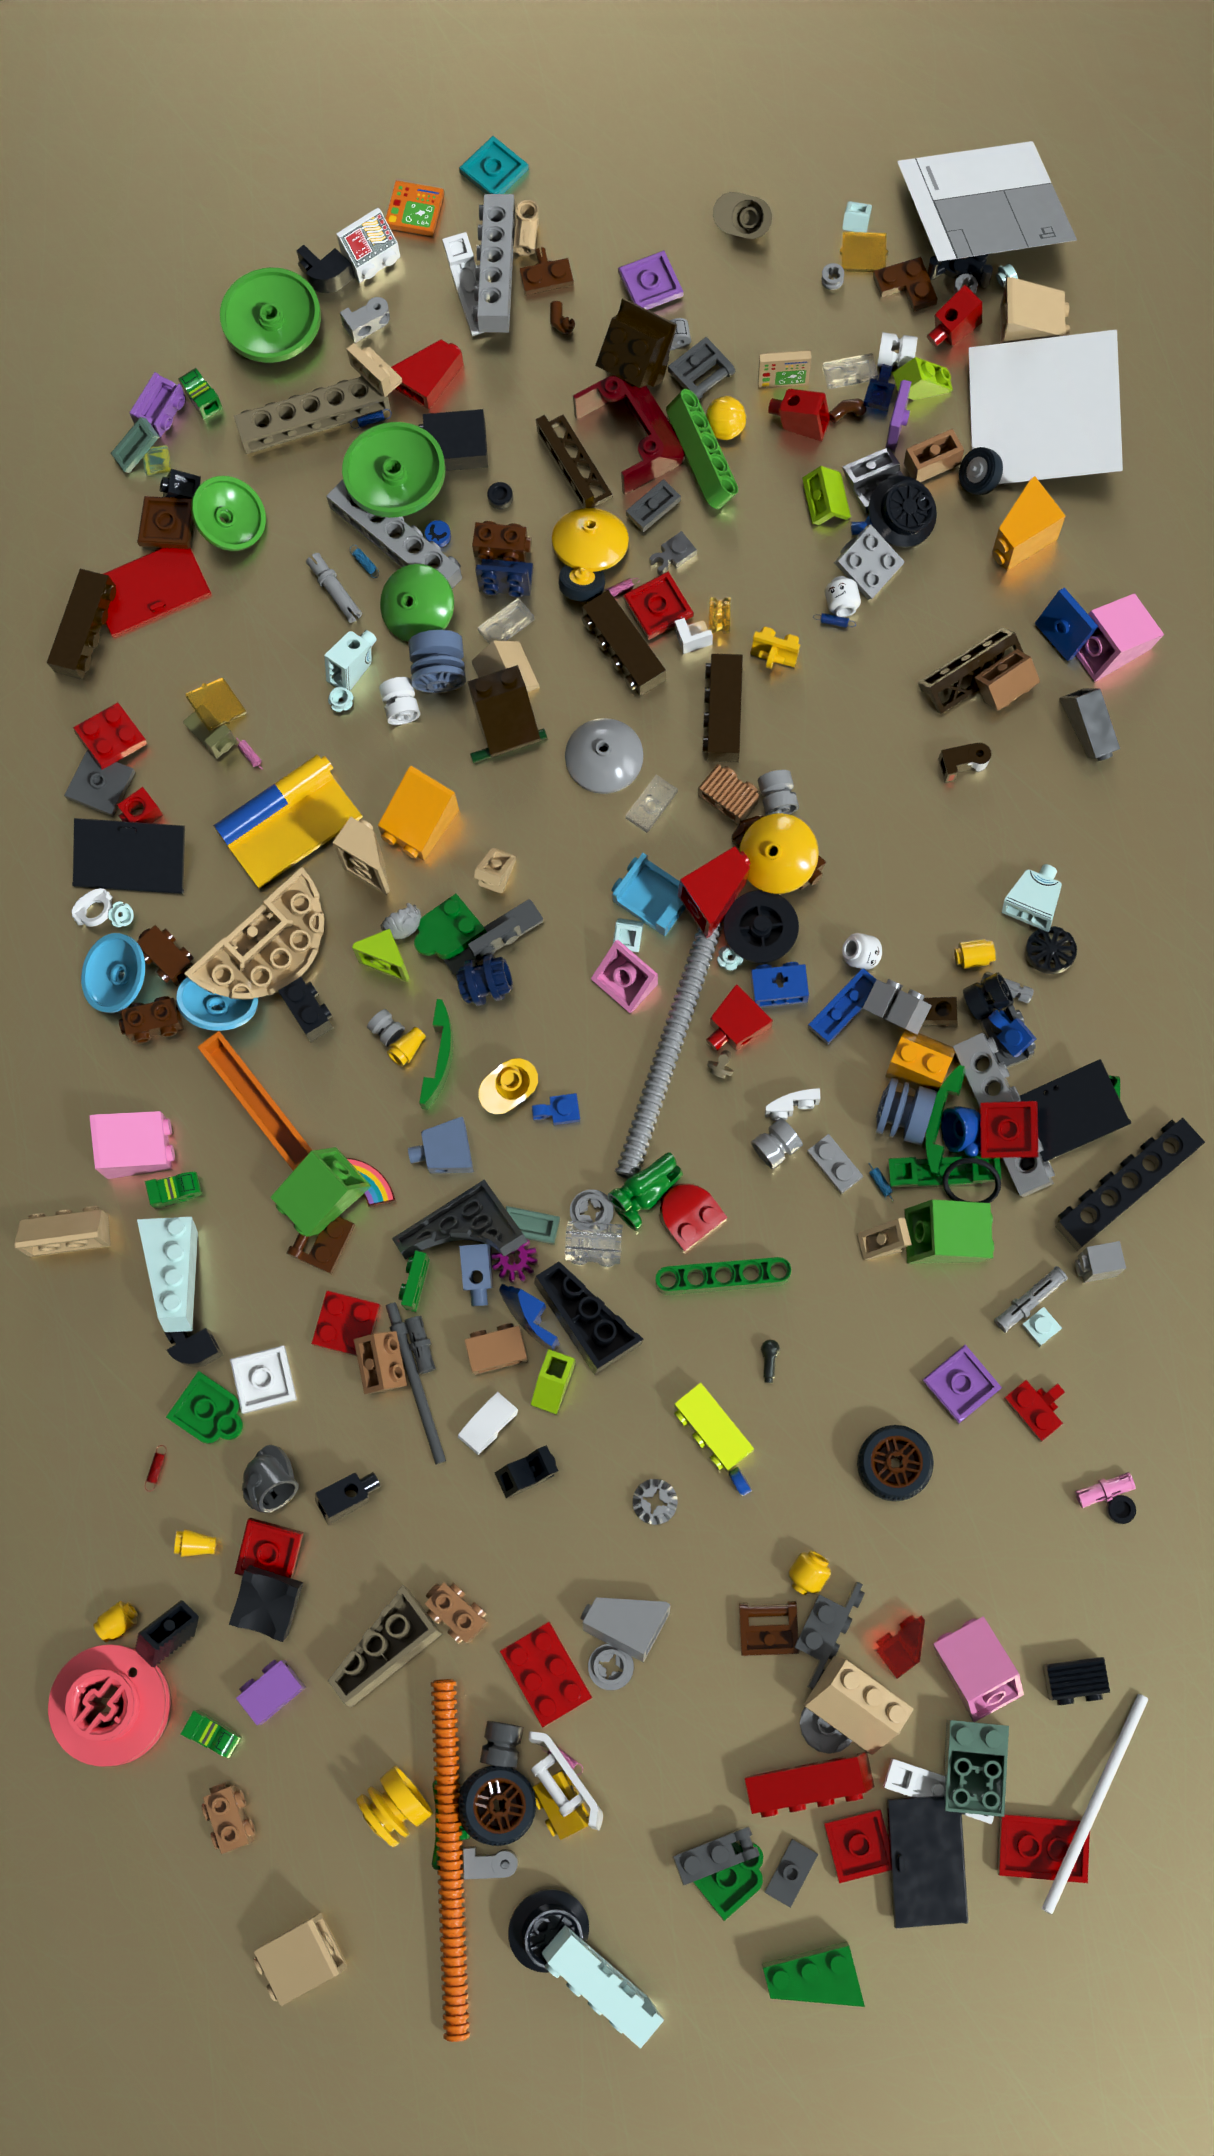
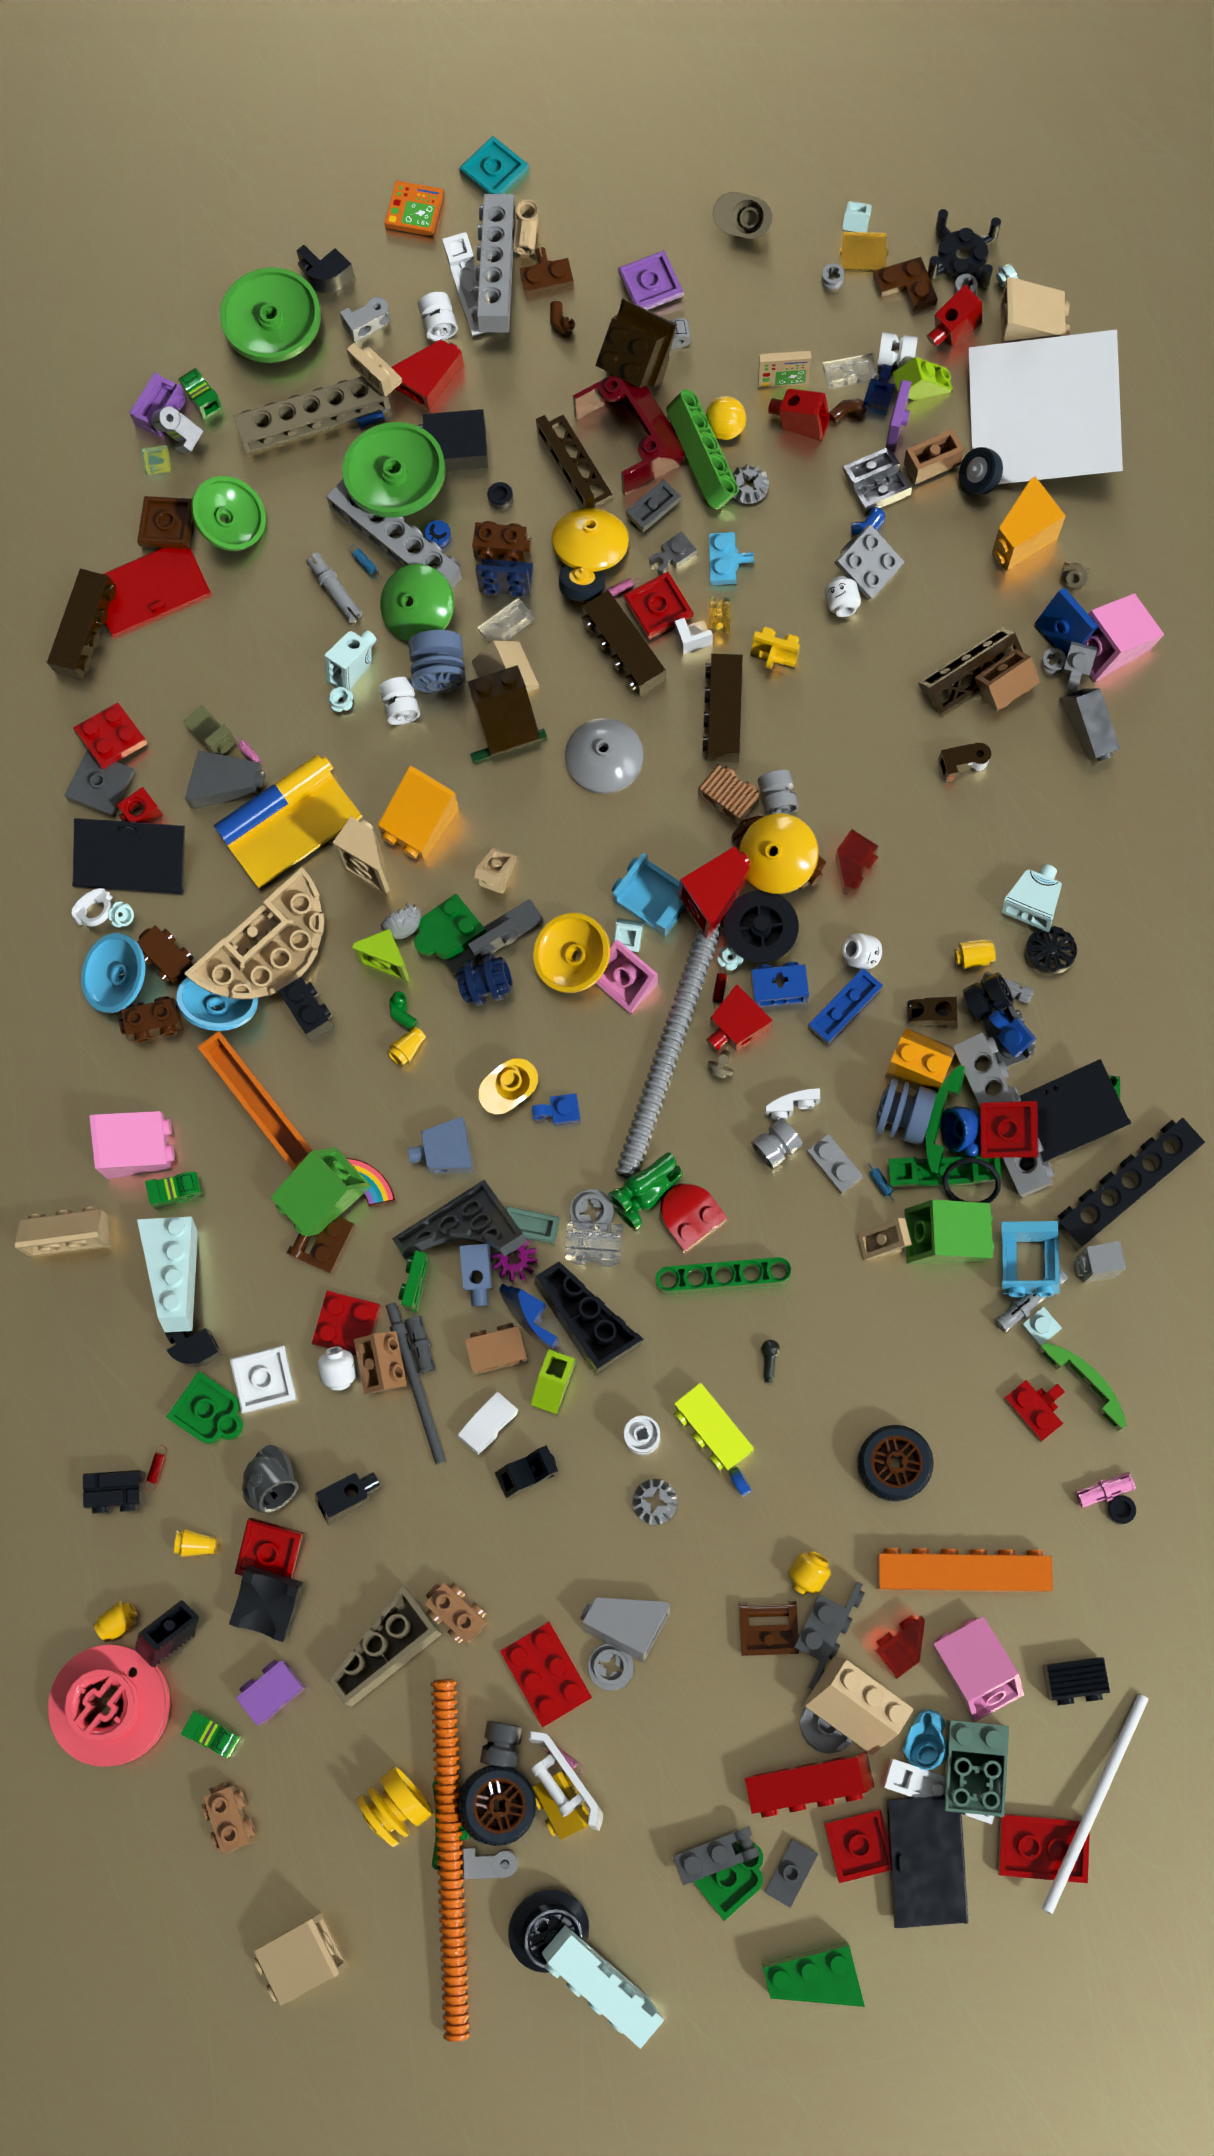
(114, 1490): none -> black brick
(135, 445): sand green tile -> none
(177, 427): none -> leg
(179, 484): black bracket -> none
(215, 704): clear yellow piece -> none
(222, 779): none -> dark grey slope
(336, 1368): none -> white head
(368, 245): slope -> none
(385, 1027): light grey wheel -> none
(398, 1011): none -> green arm
(432, 1086): green slope -> none
(437, 316): none -> white wheel
(557, 951): none -> yellow dish
(642, 1435): none -> white wheel
(651, 803): clear plate -> none
(697, 362): dark grey plate -> none
(719, 987): none -> red piece
(725, 558): none -> medium azure plate
(760, 484): none -> light grey gear
(825, 495): lime panel -> none
(834, 620): blue piece -> none
(852, 860): none -> clear red slope
(897, 1006): light grey piece -> none
(902, 511): black wheel -> none
(925, 1743): none -> medium azure hair
(961, 1384): medium lavender plate -> none
(964, 1572): none -> orange brick
(986, 201): sticker -> none
(1030, 1232): none -> medium azure panel
(1057, 667): none -> light grey bush
(1074, 574): none -> dark tan plate
(1079, 662): none -> light grey plate
(1111, 1409): none -> bright green slope

